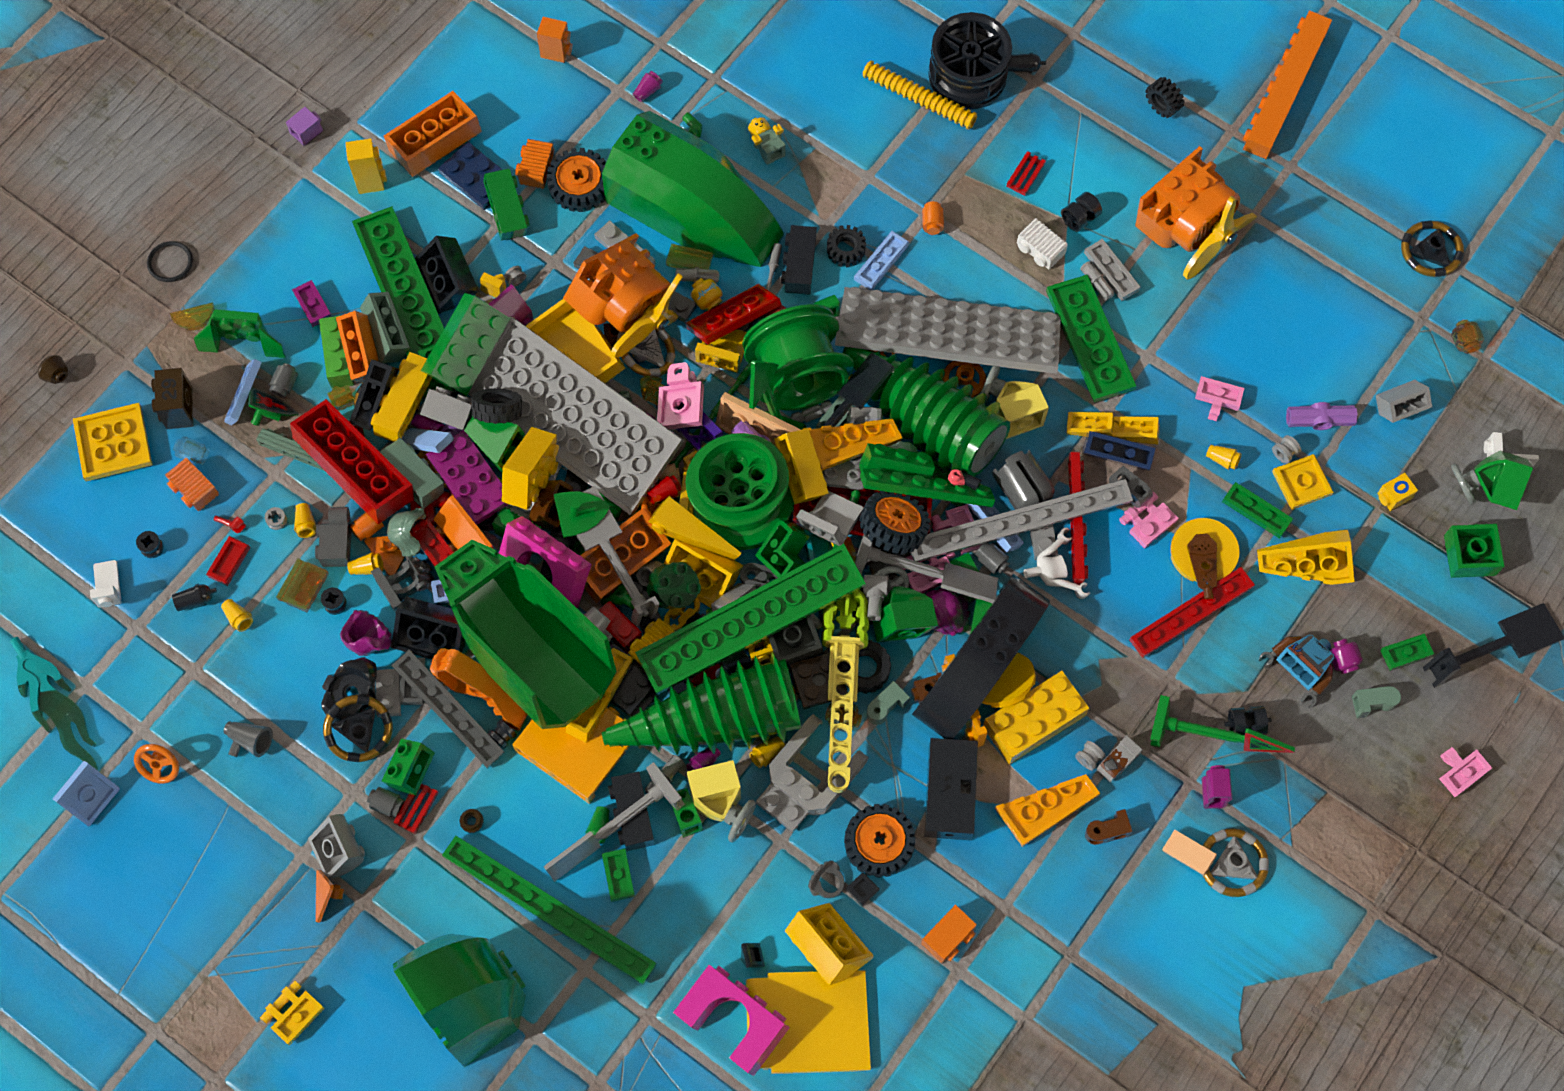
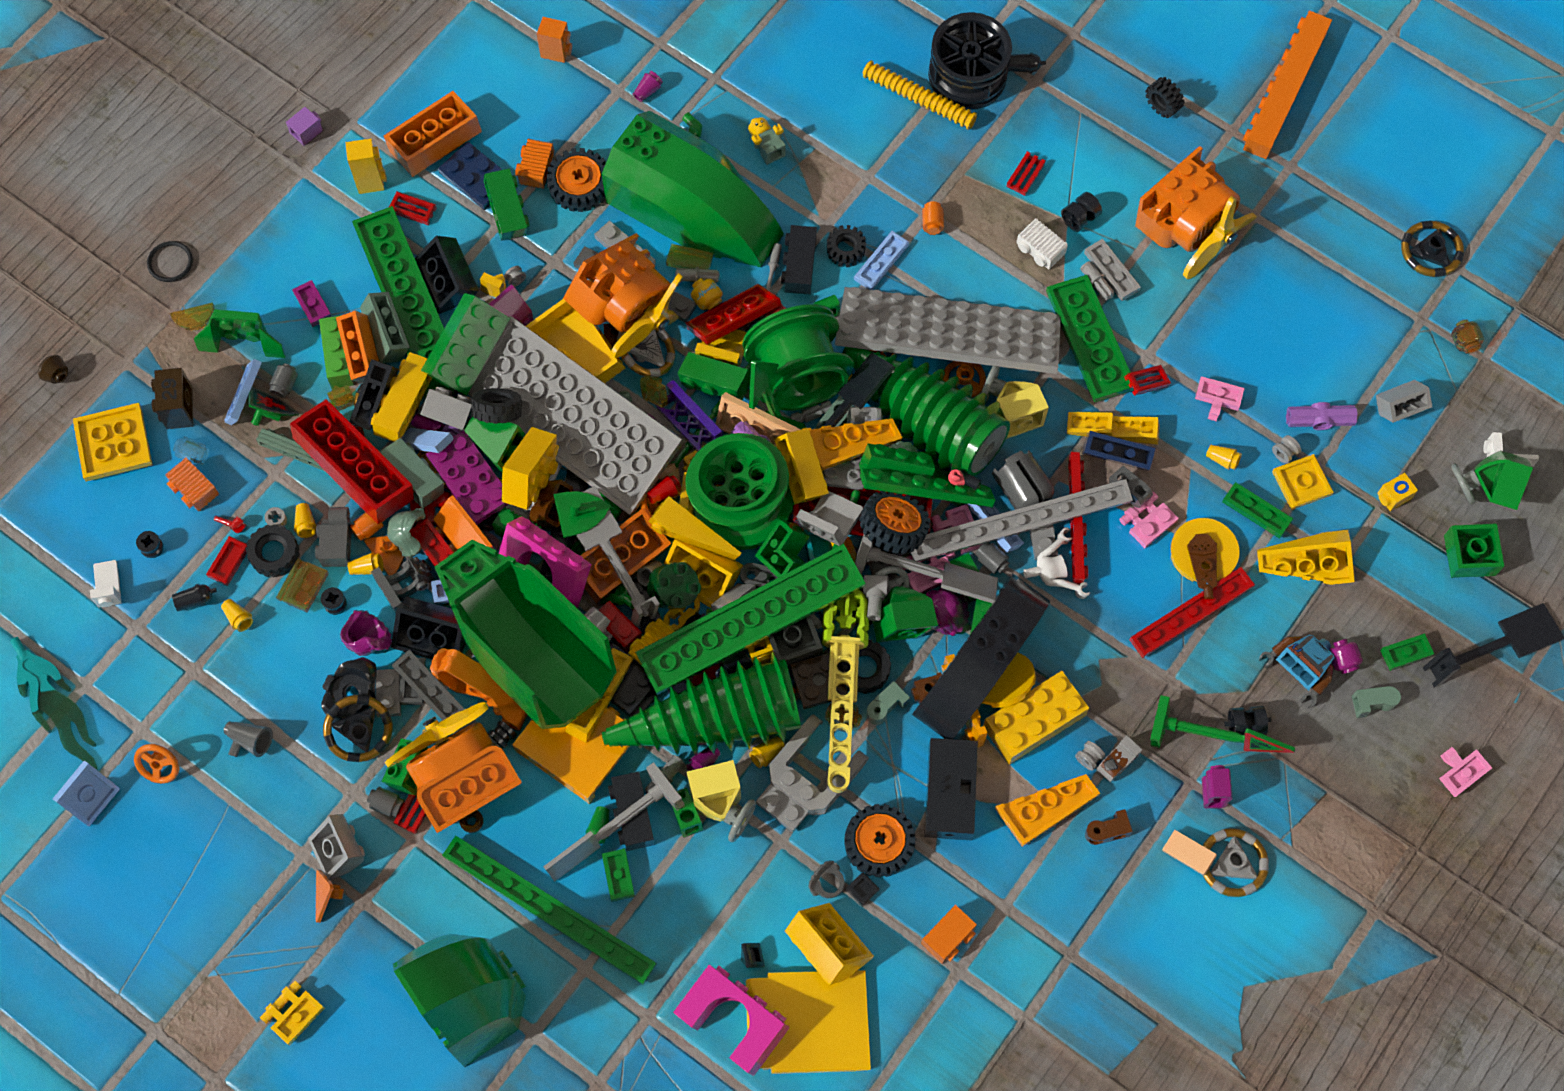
(268, 534): none -> black tyre
(425, 219): none -> red tile
(459, 769): none -> orange brick
(682, 388): bright pink plate -> none
(713, 376): none -> green brick
(1151, 387): none -> red tile

